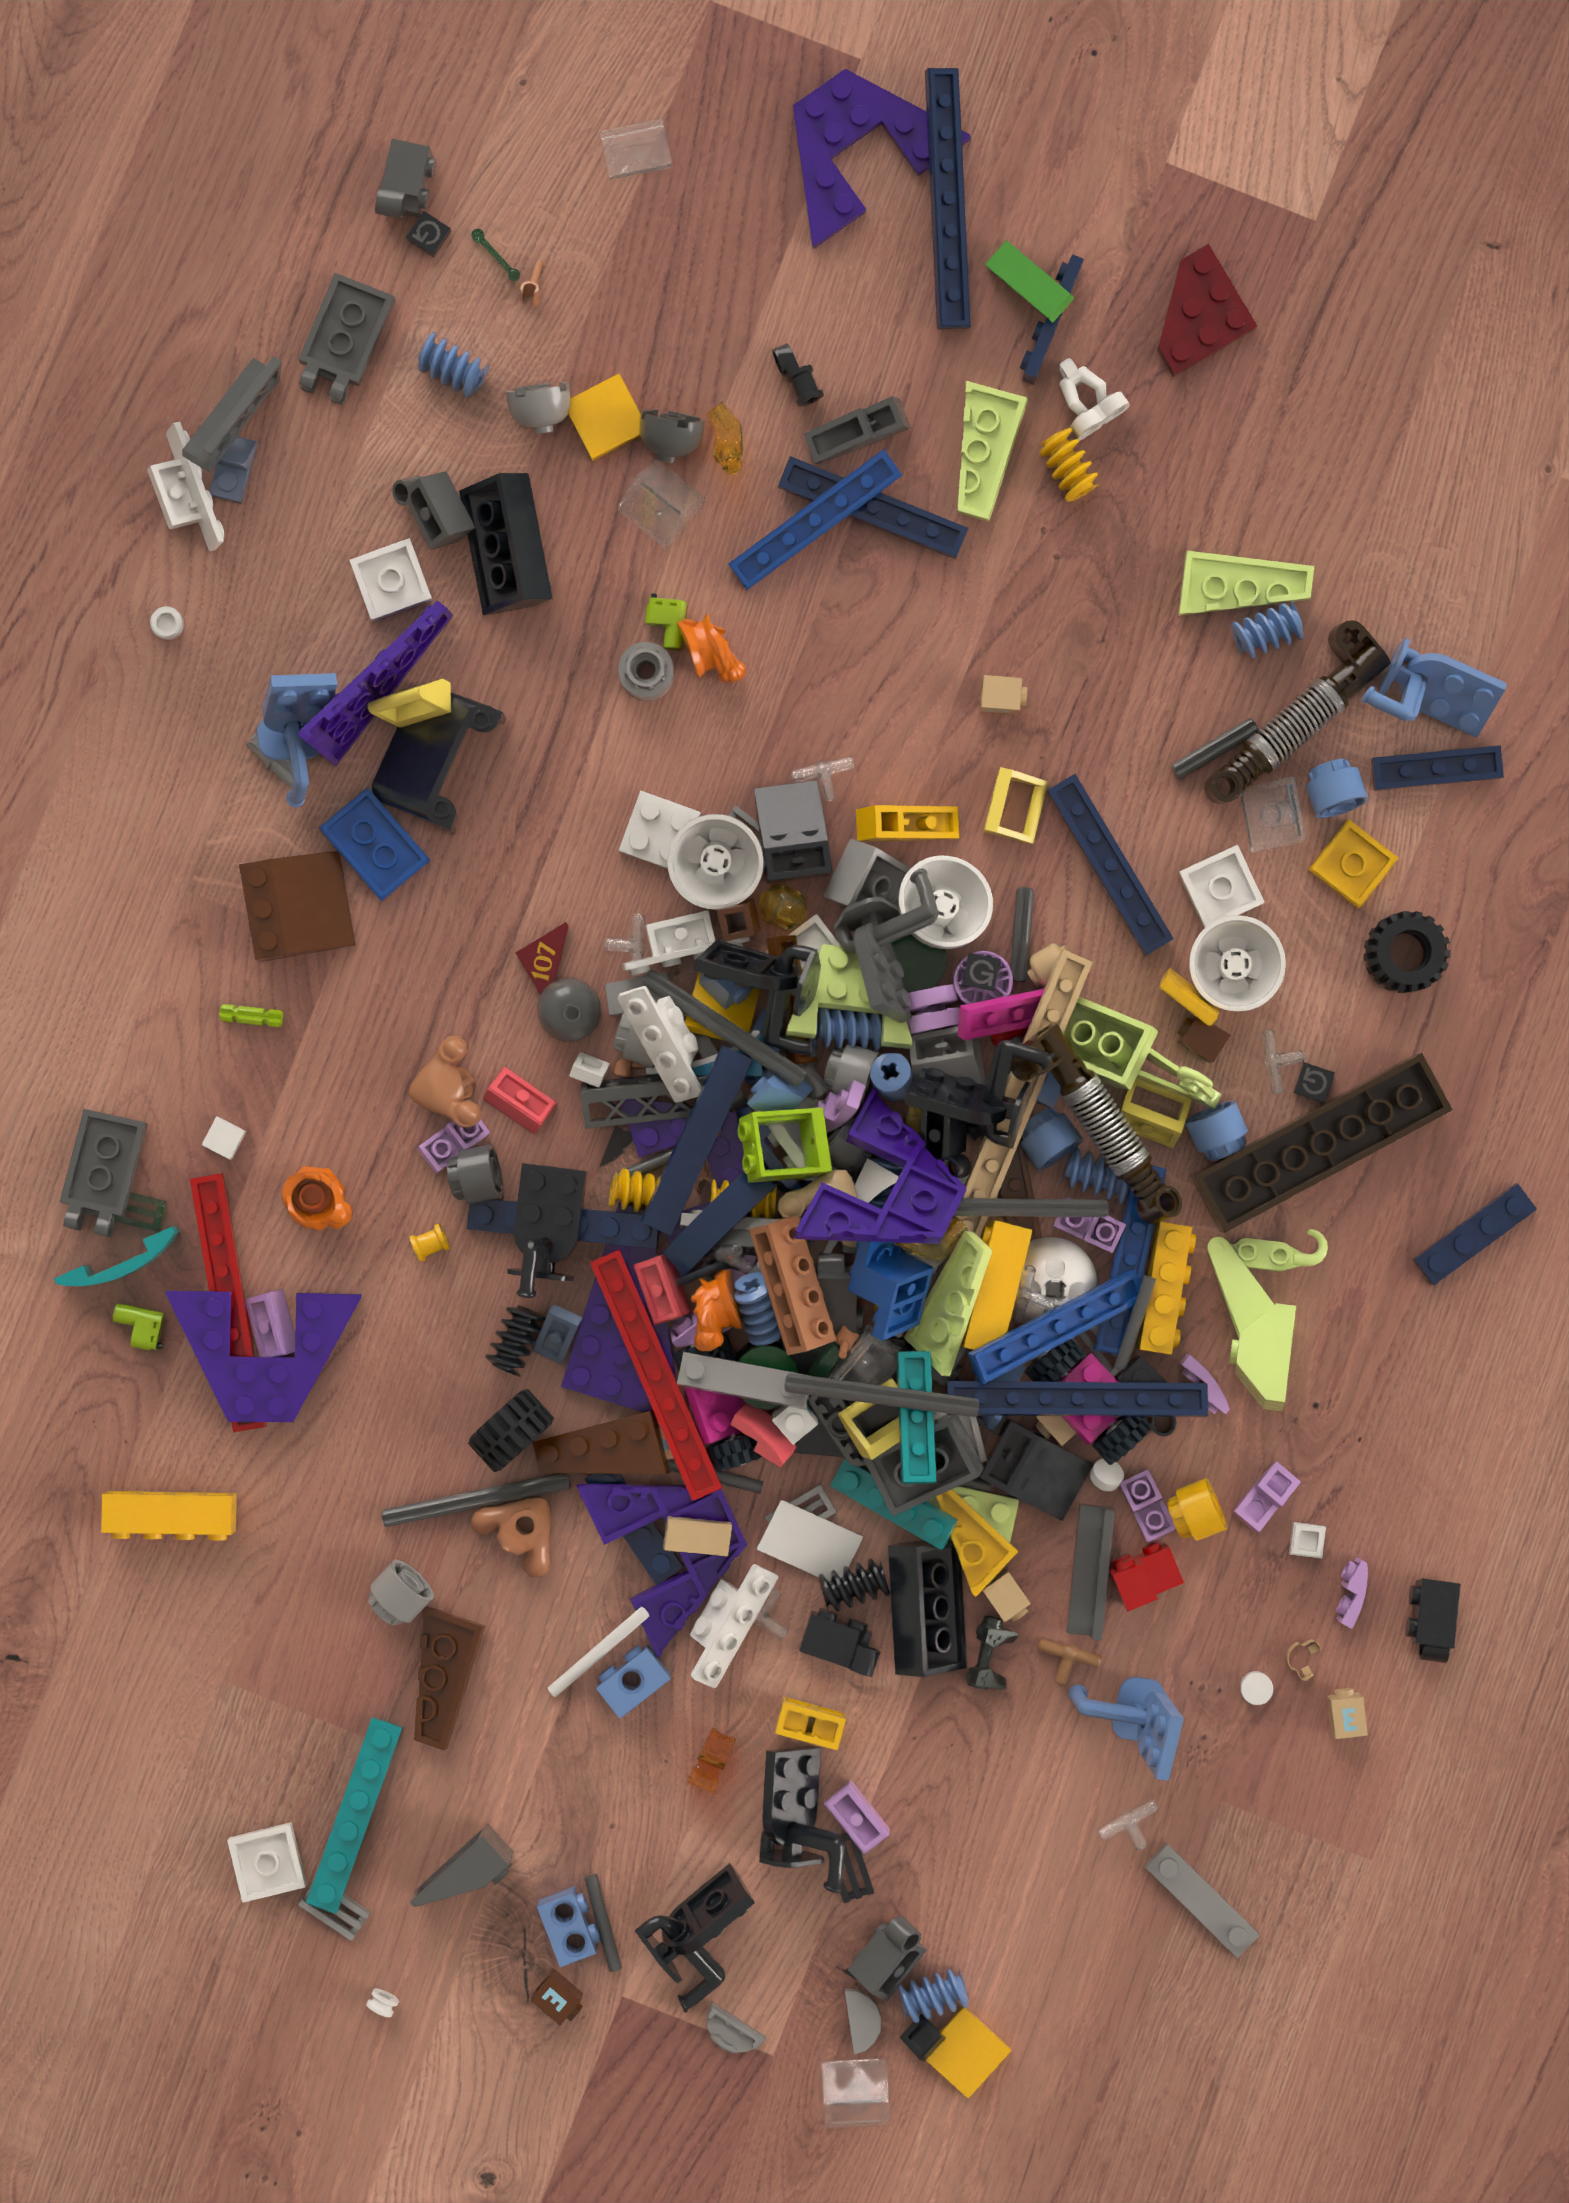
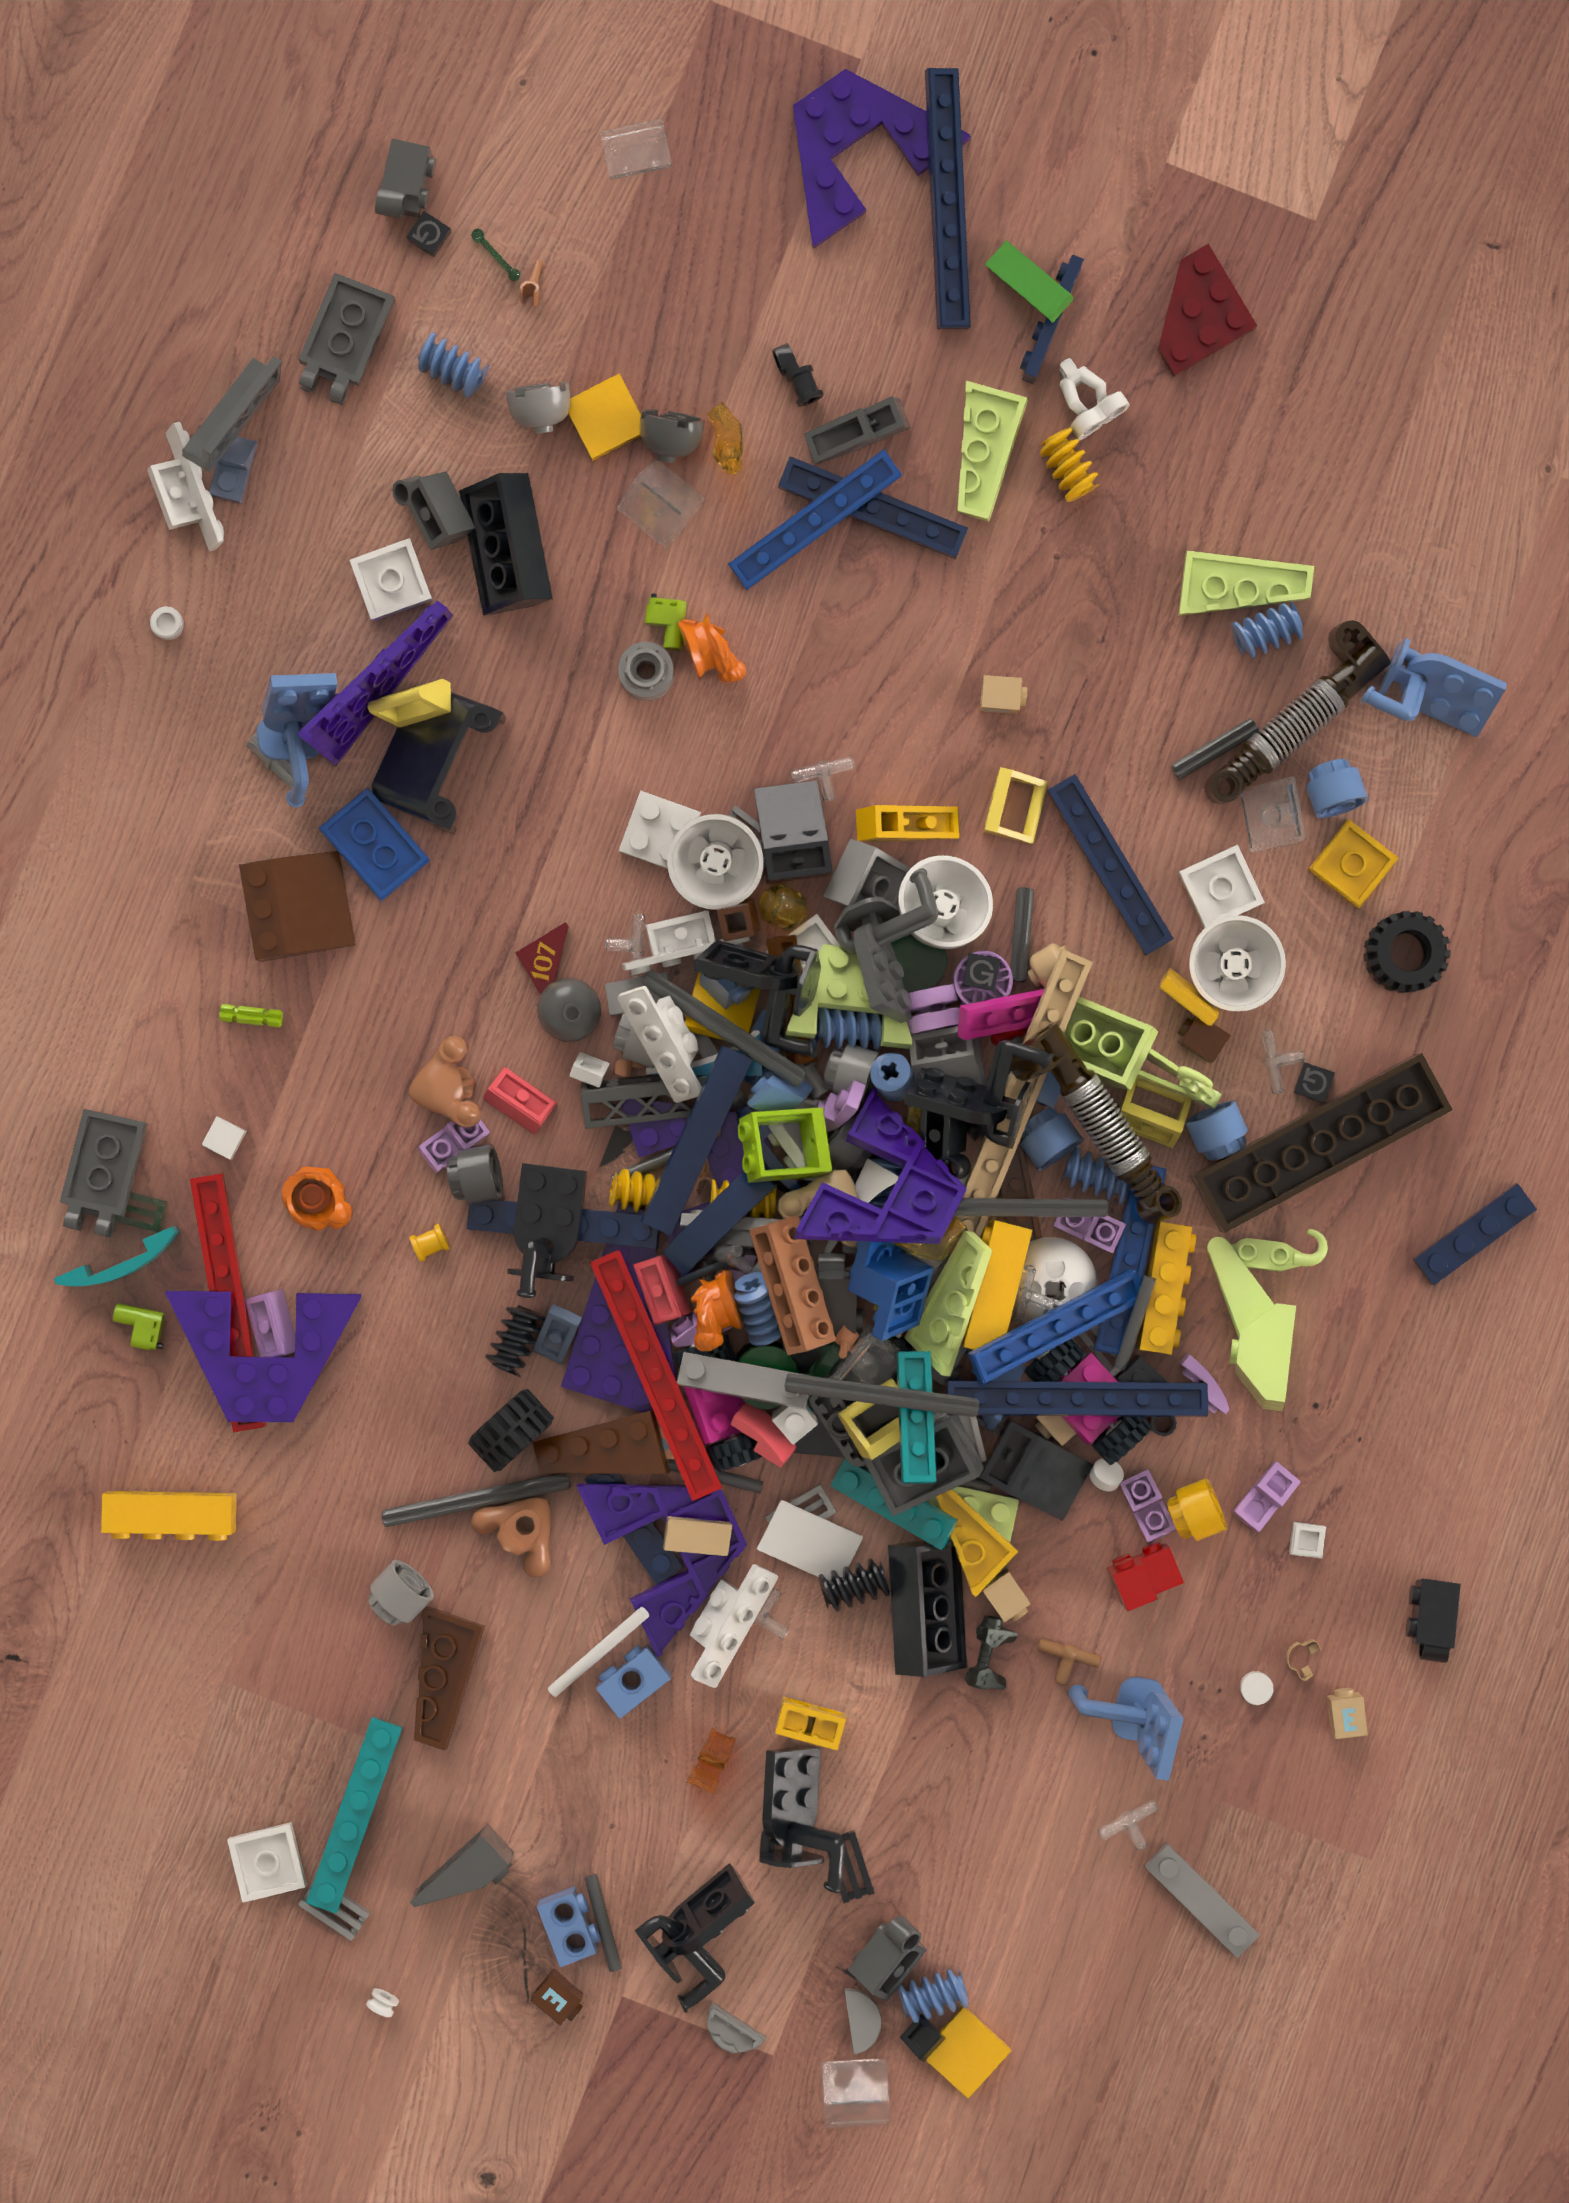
(839, 1642): black hinge -> none
(857, 1817): lavender slope -> none
(1090, 1570): dark grey fence -> none
(1354, 1579): lavender slope -> none
(1437, 768): dark blue plate -> none

